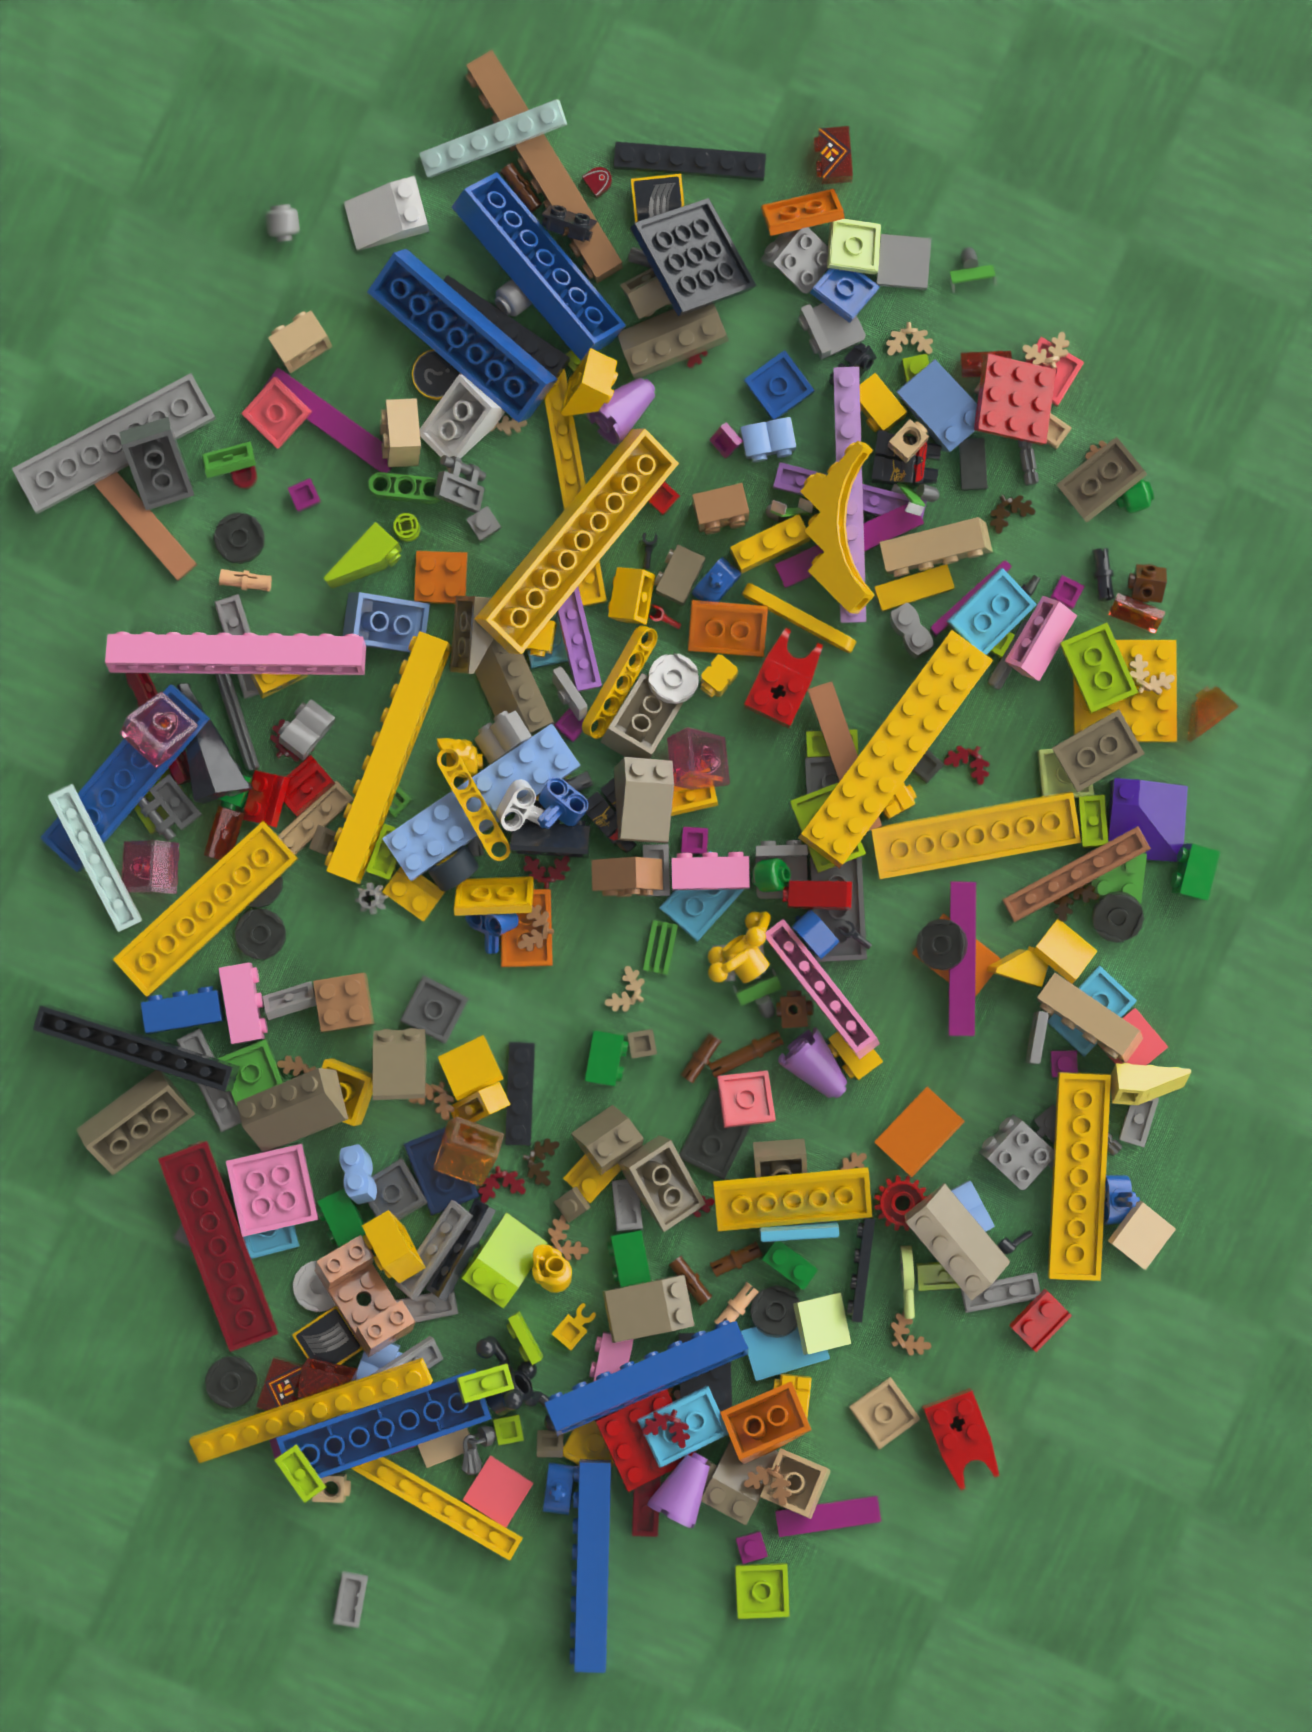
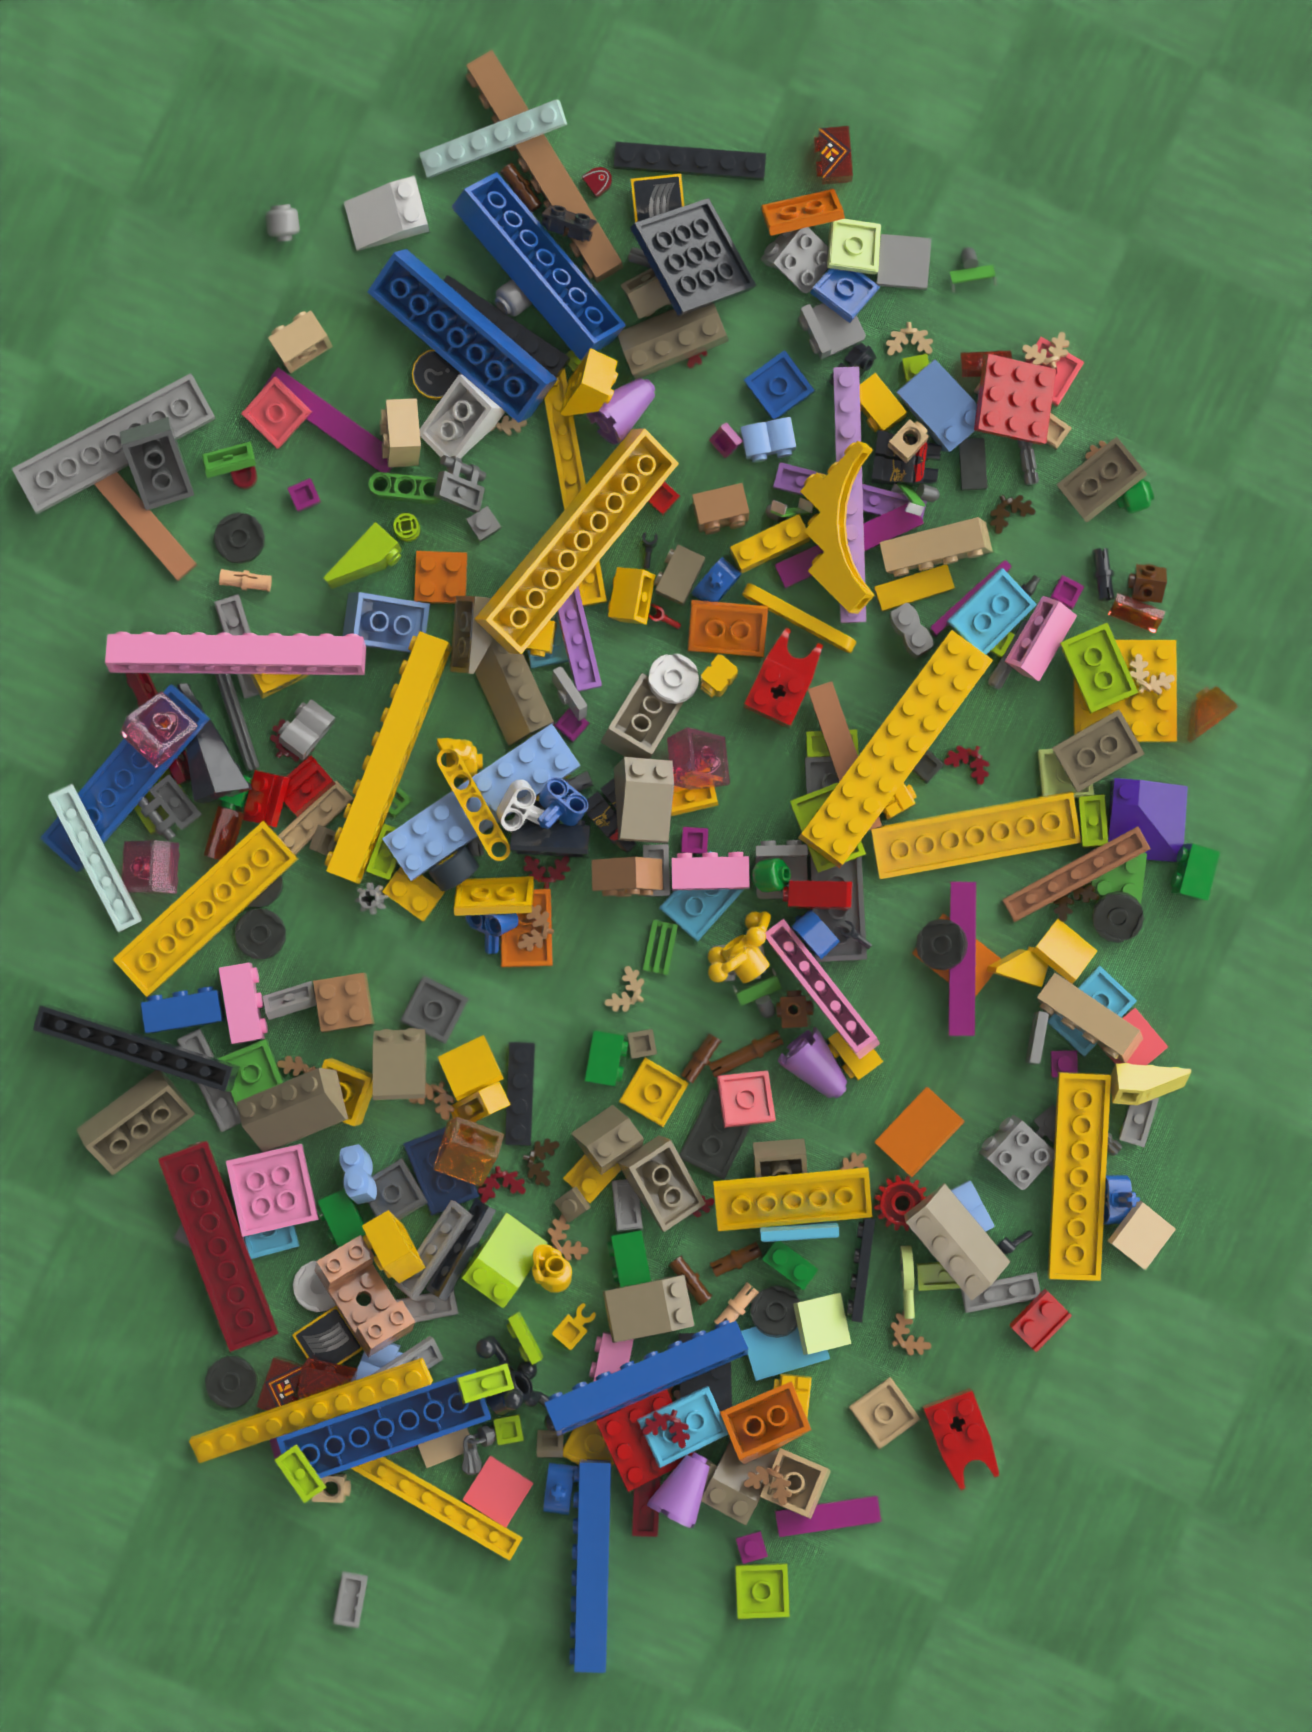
(502, 736): light grey brick -> none
(629, 675): yellow beam -> none
(654, 1092): none -> yellow tile

